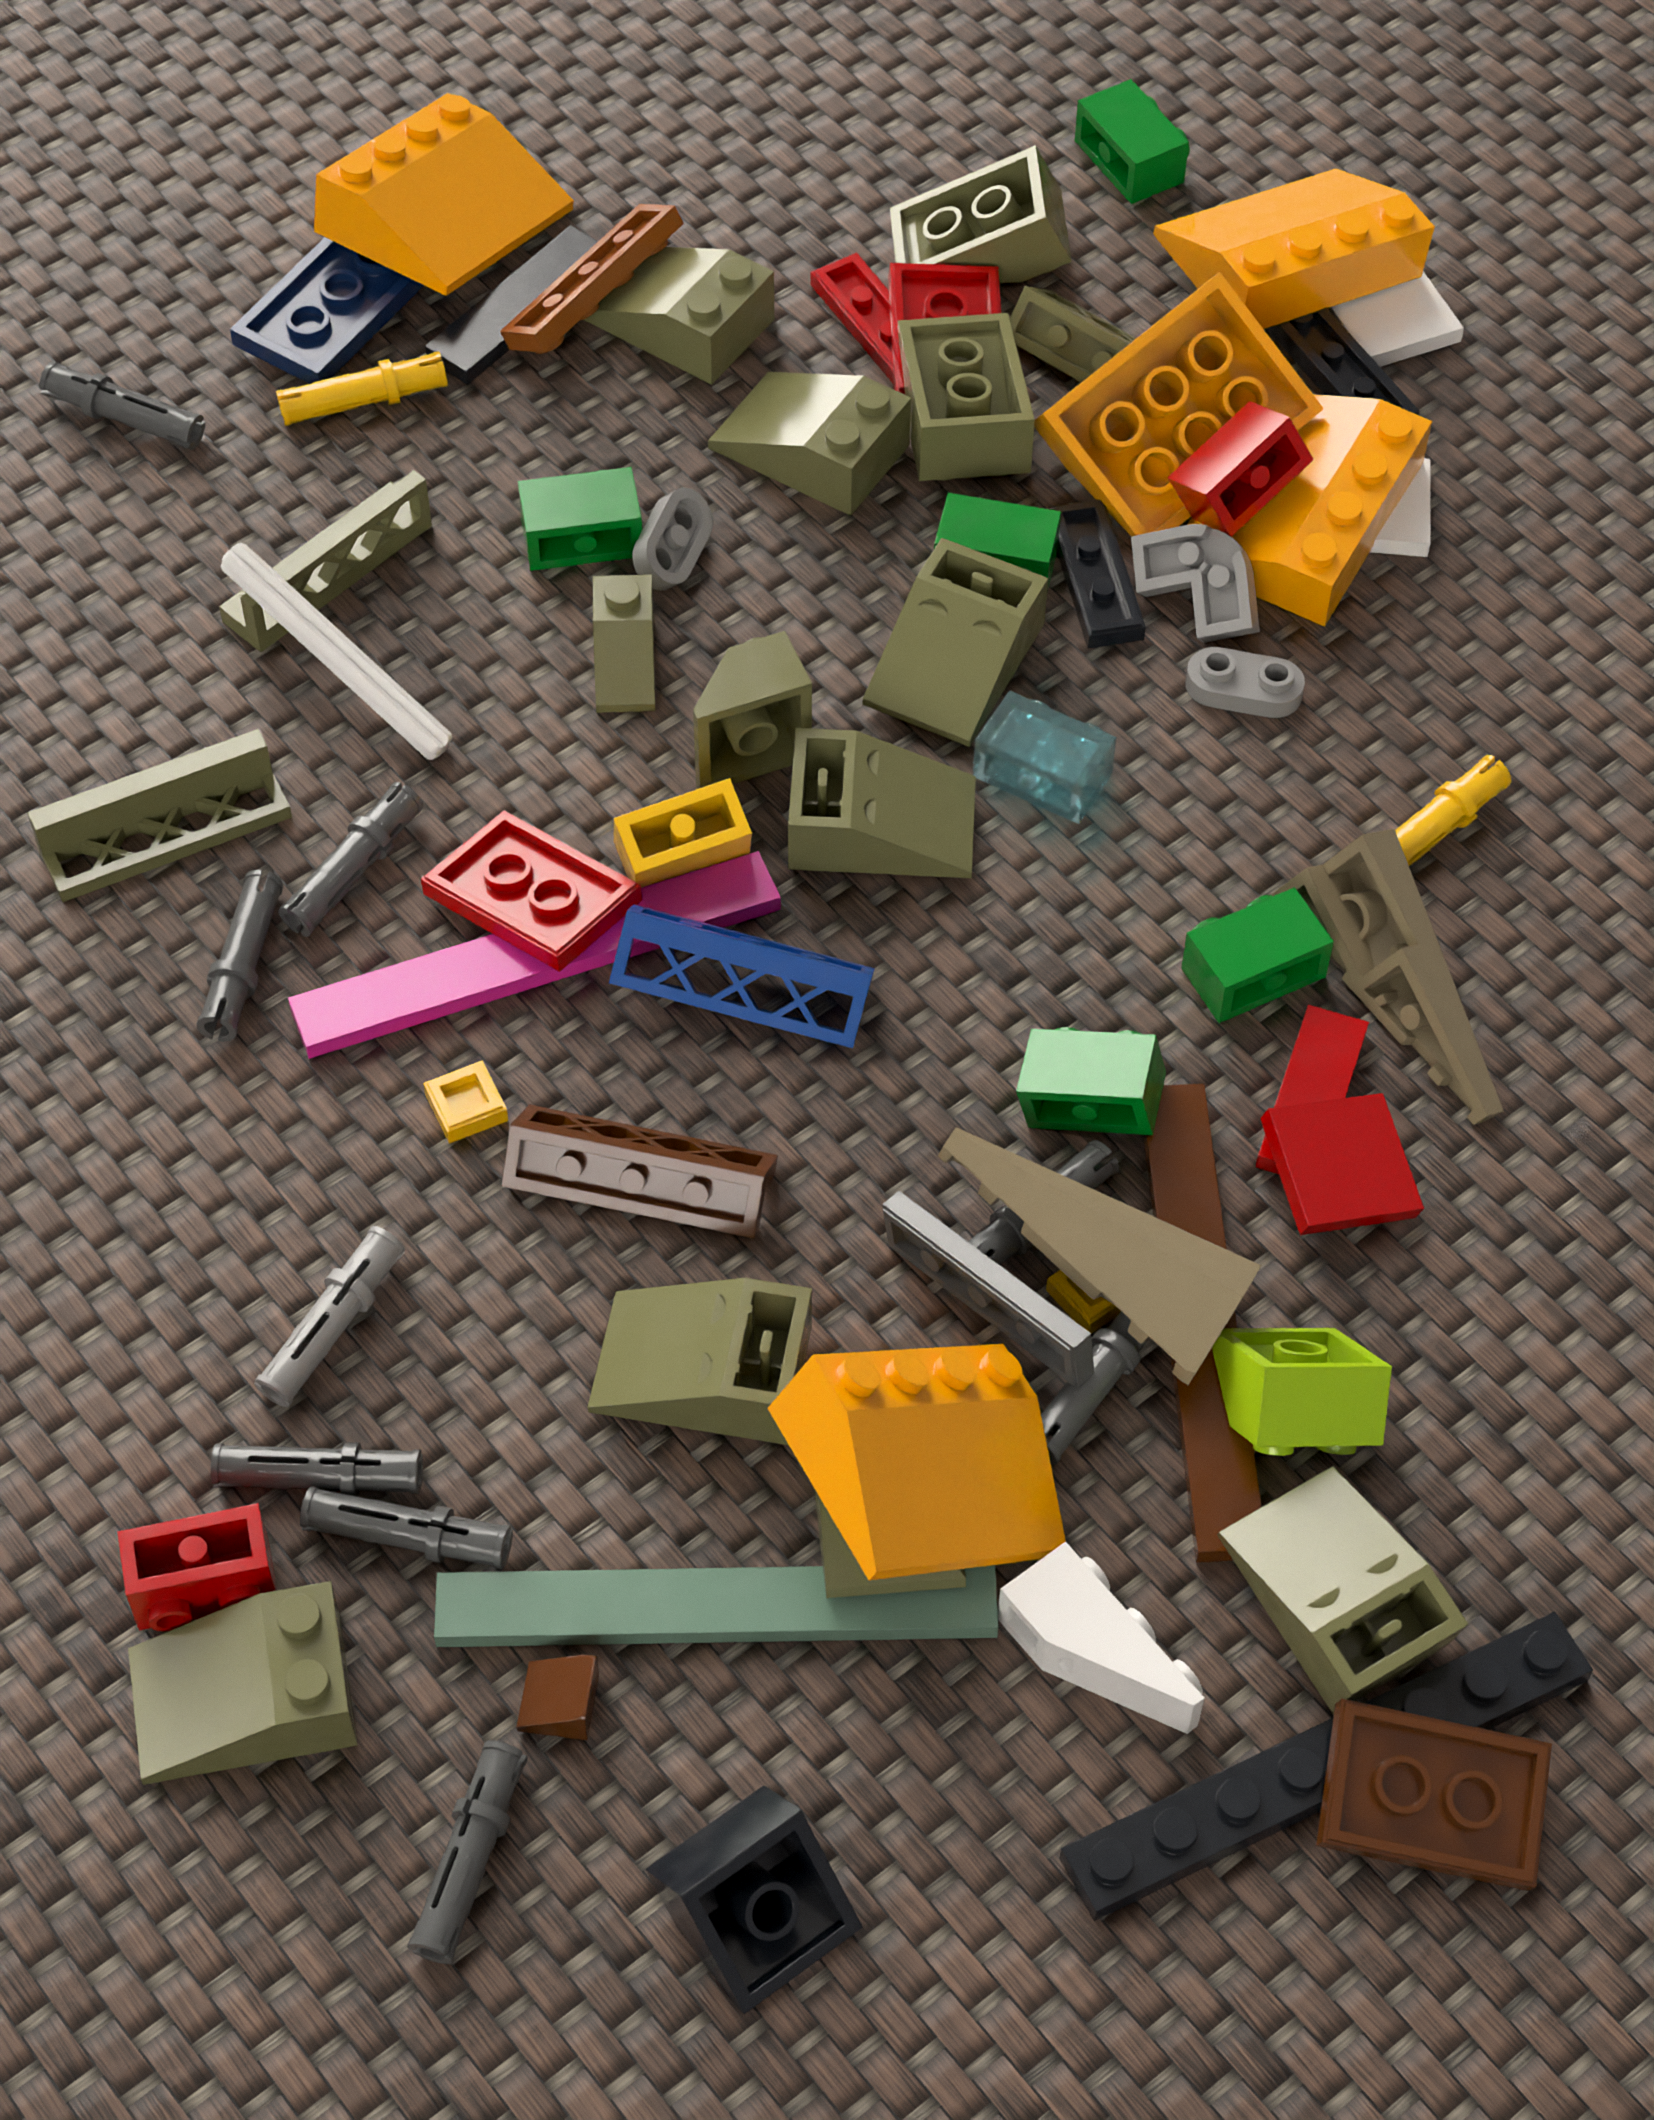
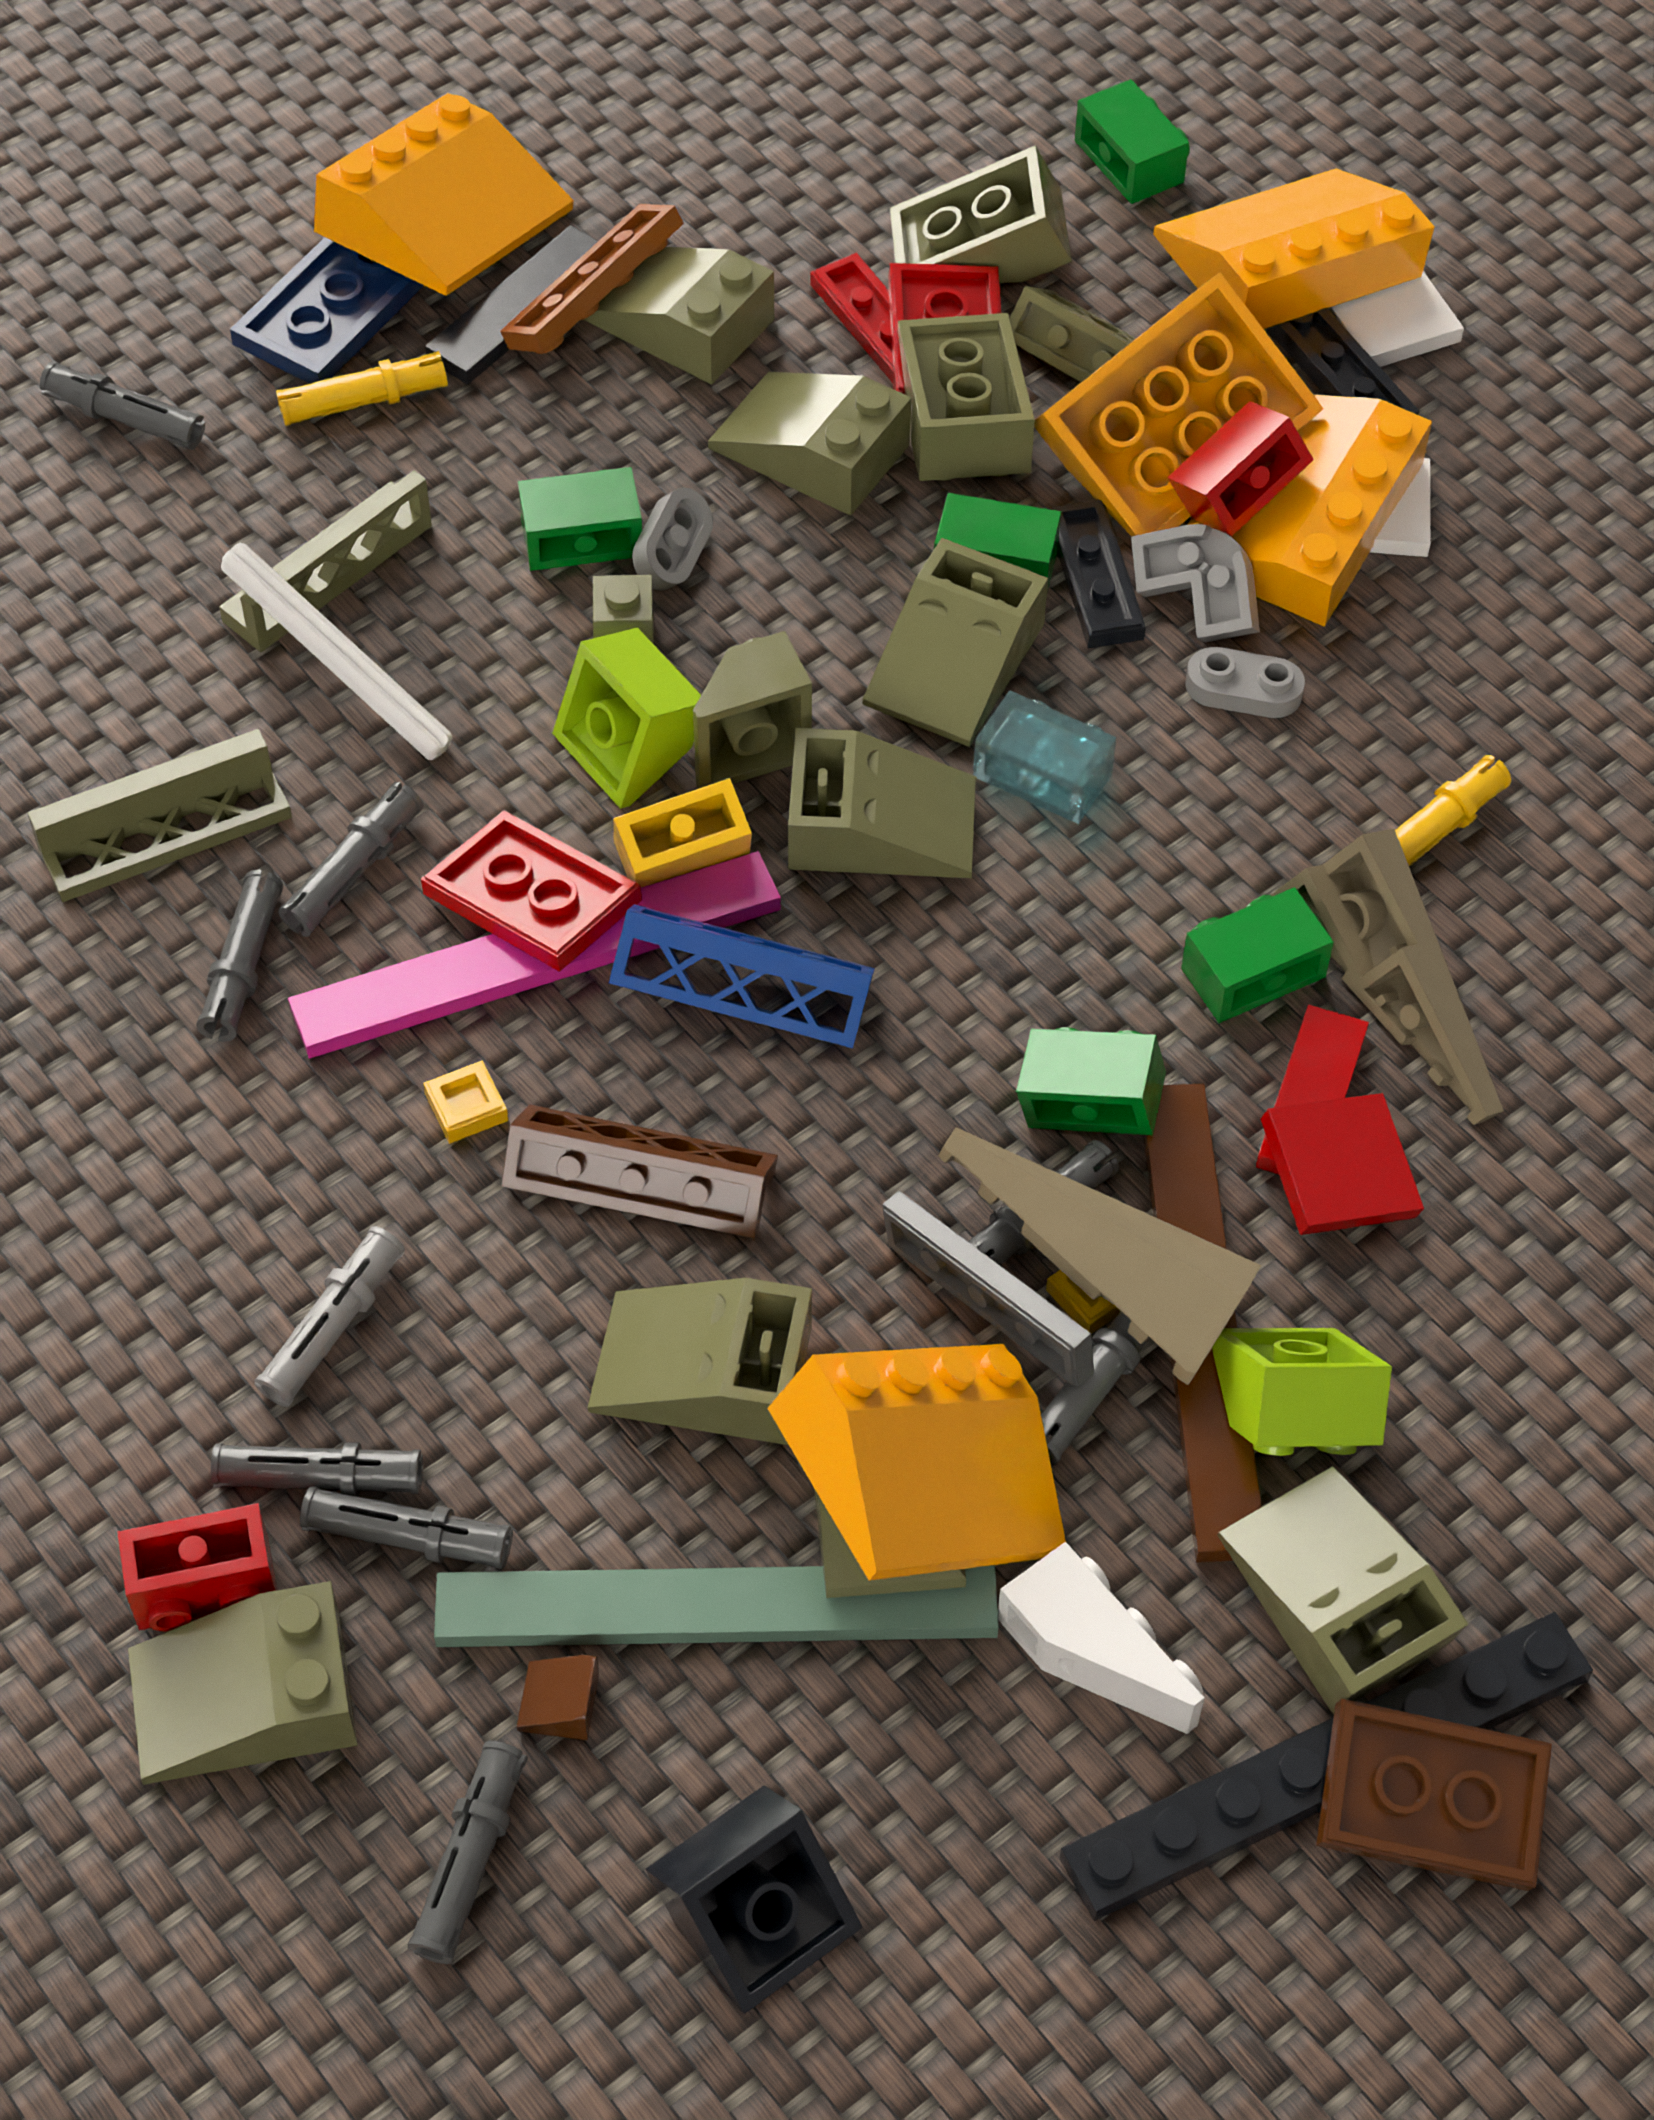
(625, 714): none -> lime slope

